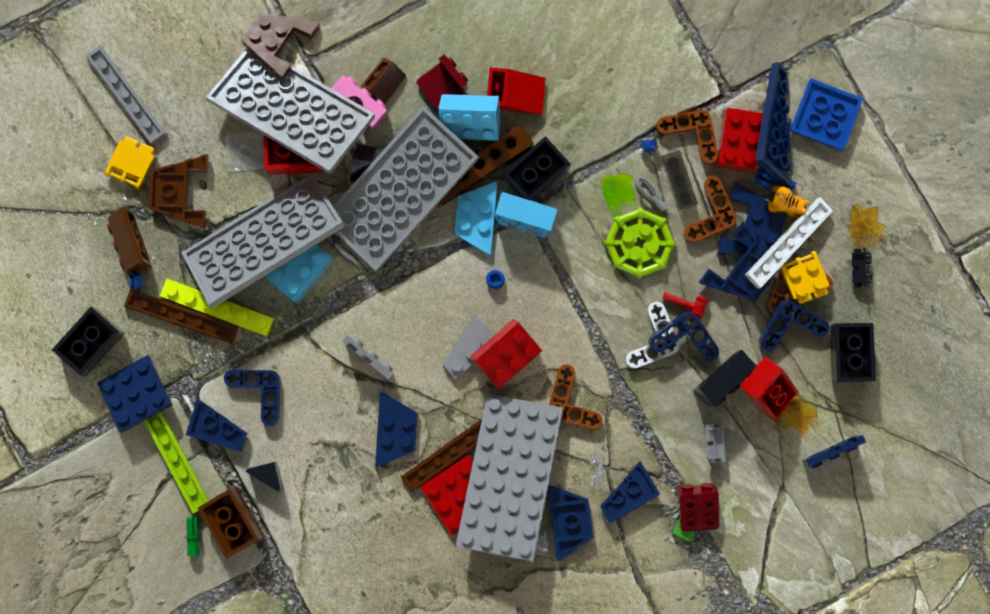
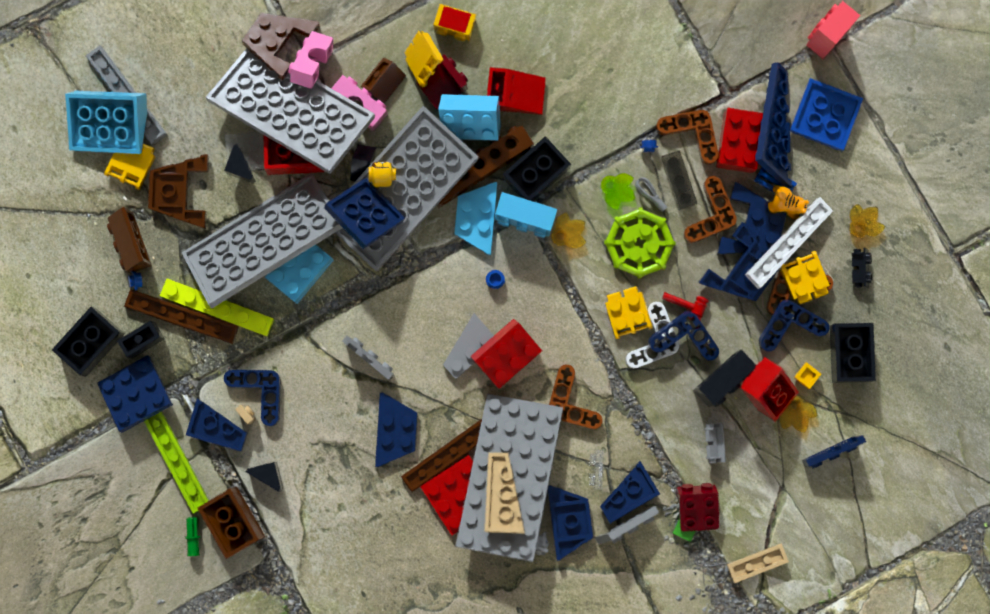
(106, 121): none -> medium azure slope
(140, 339): none -> black brick
(238, 166): none -> black slope
(246, 413): none -> tan plate
(305, 69): none -> bright pink arch
(364, 213): none -> dark blue plate
(381, 174): none -> yellow head
(422, 57): none -> yellow plate
(454, 22): none -> brick
(502, 502): none -> tan wing
(570, 230): none -> clear yellow plate
(628, 312): none -> yellow plate
(630, 526): none -> light grey wing
(757, 563): none -> tan plate
(807, 375): none -> yellow plate
(831, 29): none -> coral brick

